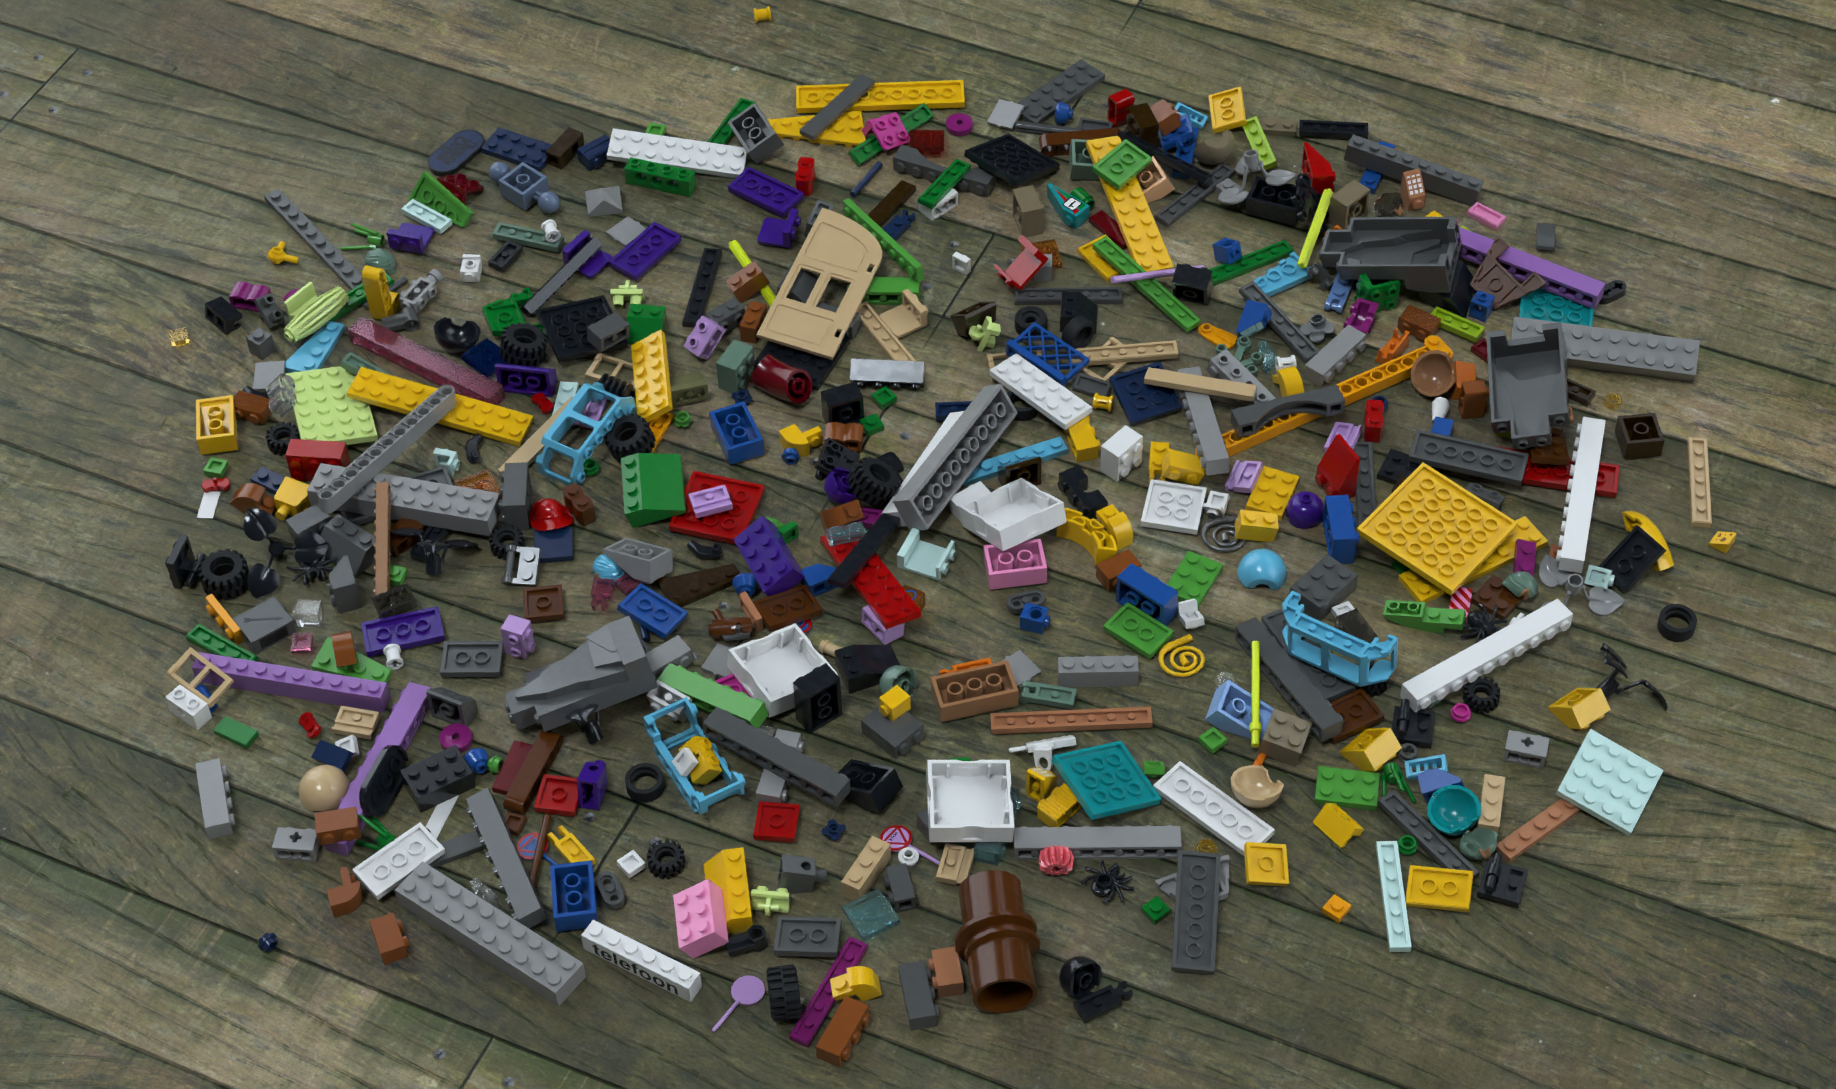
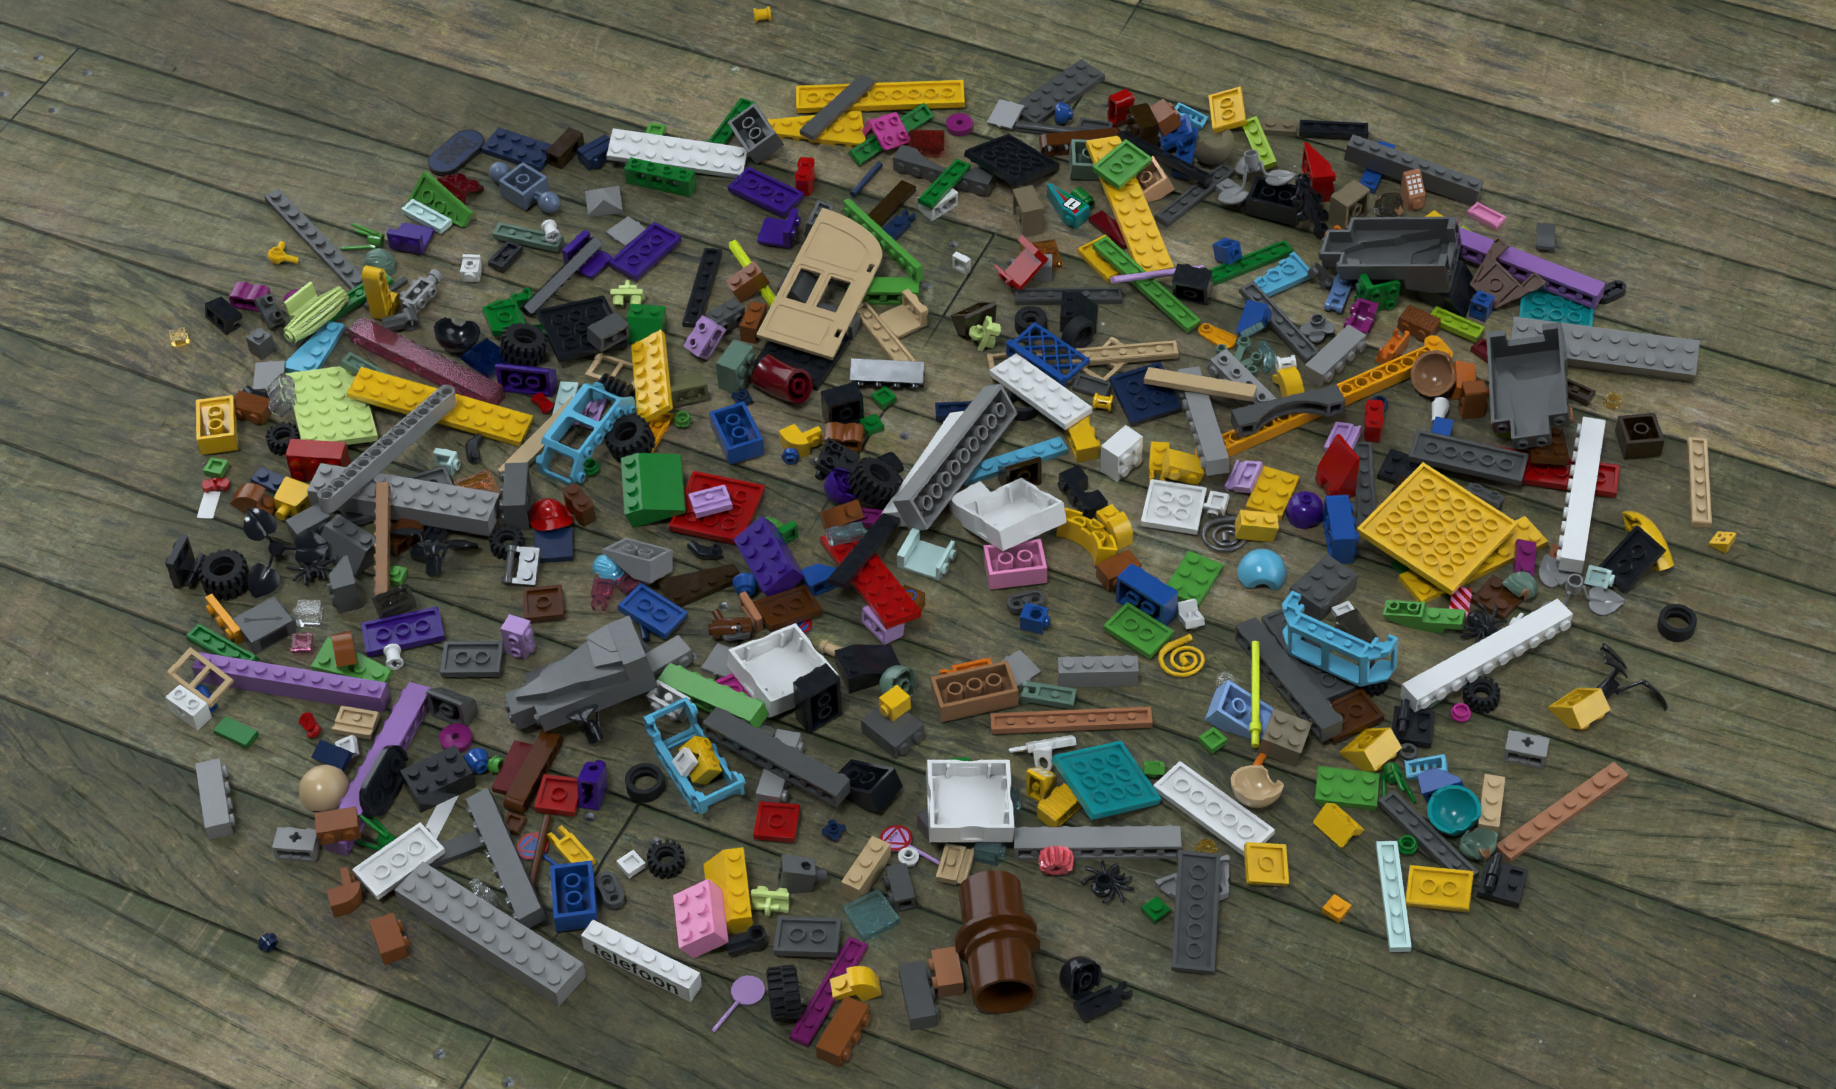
(1314, 229): neon yellow axle -> none
(1609, 782): light aqua plate -> none

